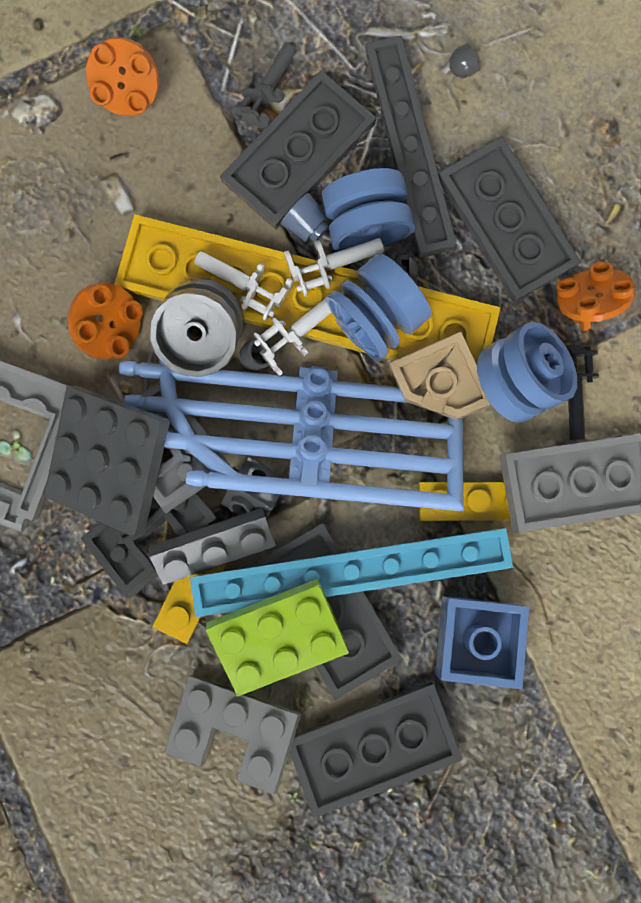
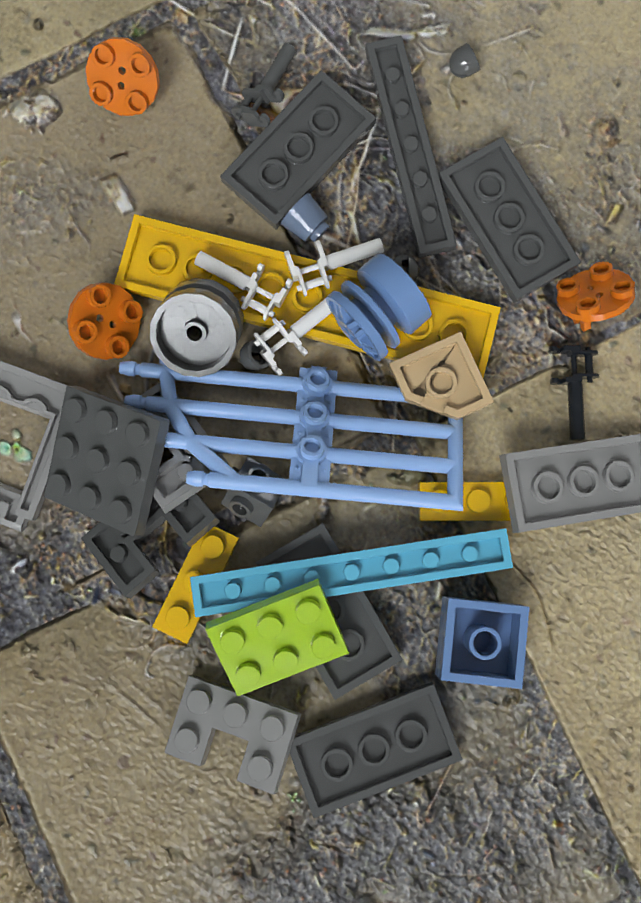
(211, 546): dark grey plate -> none
(368, 208): medium blue wheel -> none
(527, 372): medium blue wheel -> none

